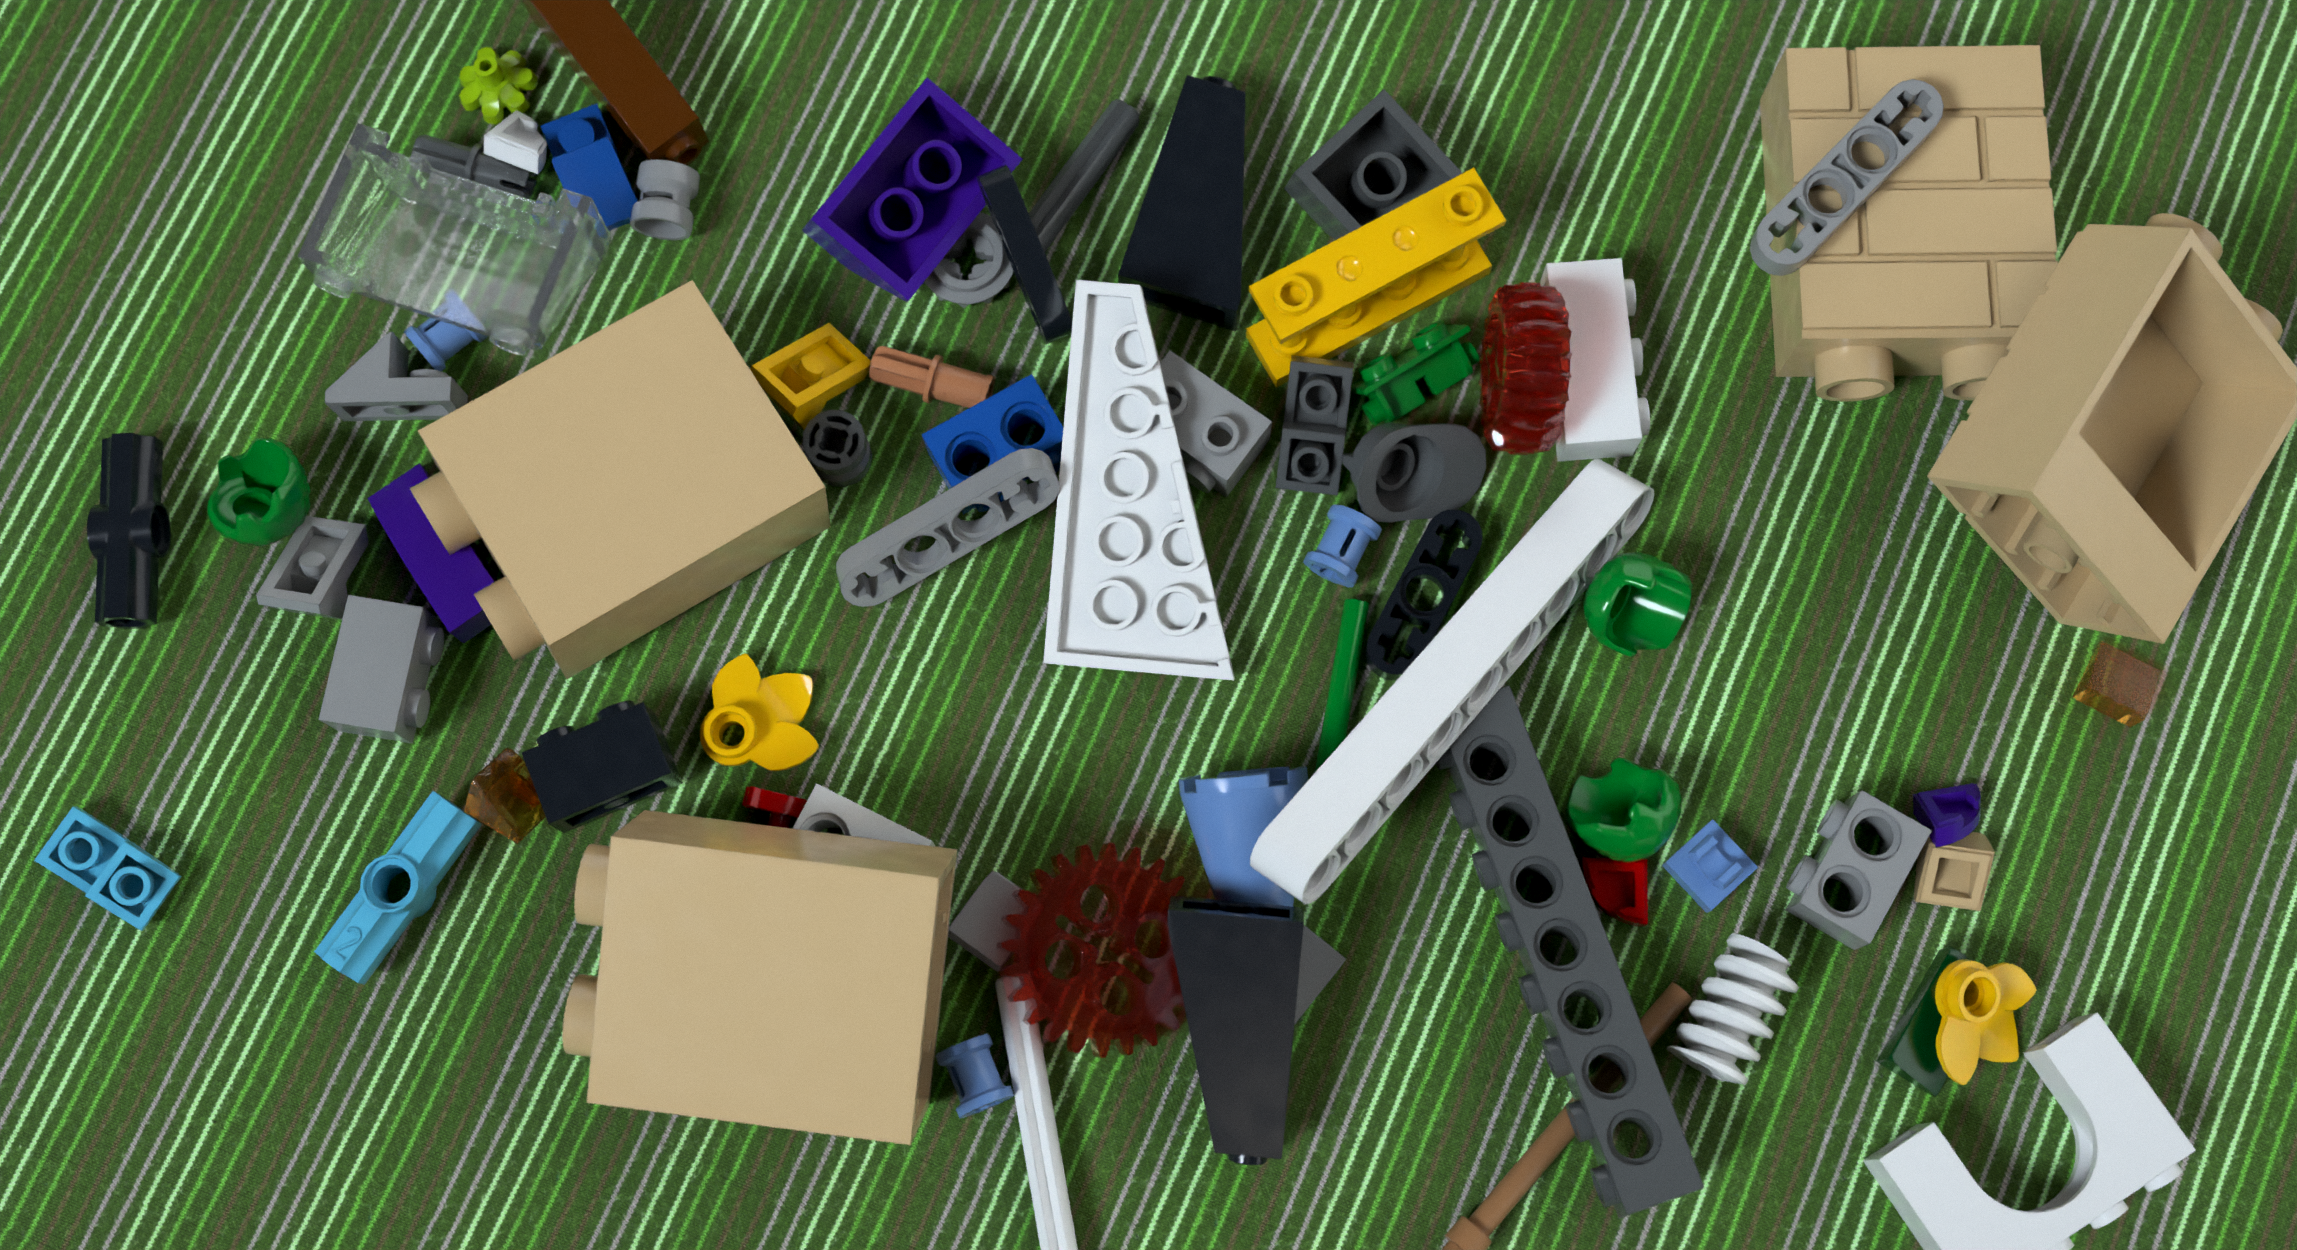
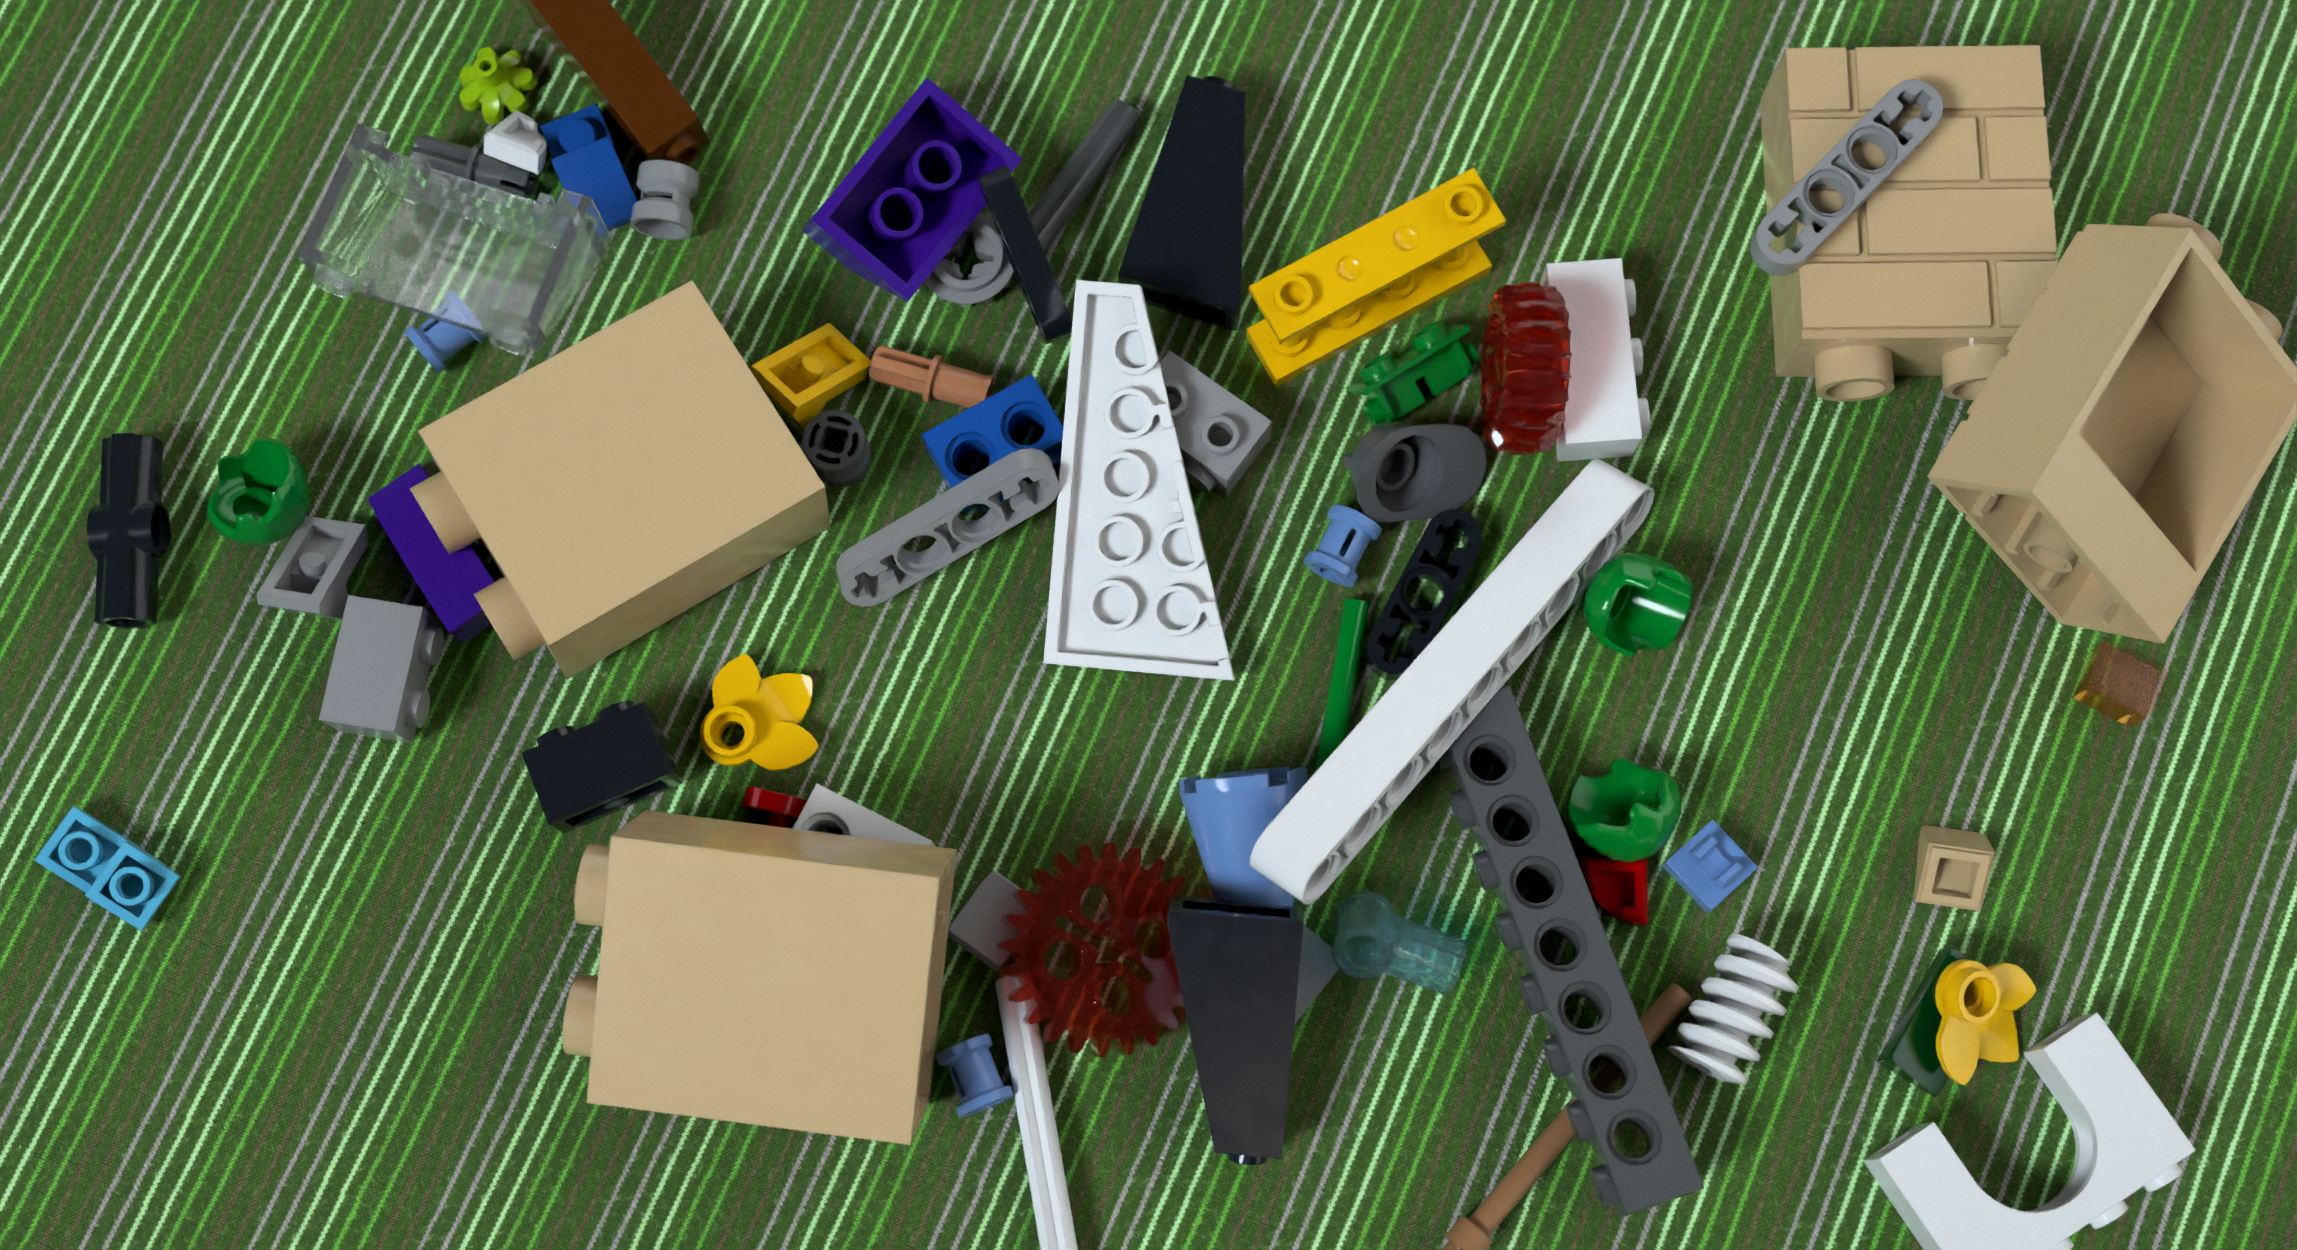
(371, 921): medium azure piece -> none
(382, 391): light grey slope -> none
(505, 797): clear orange slope -> none
(1314, 425): dark grey slope -> none
(1369, 169): dark grey slope -> none
(1377, 941): none -> clear light blue piece
(1870, 879): light grey brick -> none
(1948, 812): dark purple tile -> none

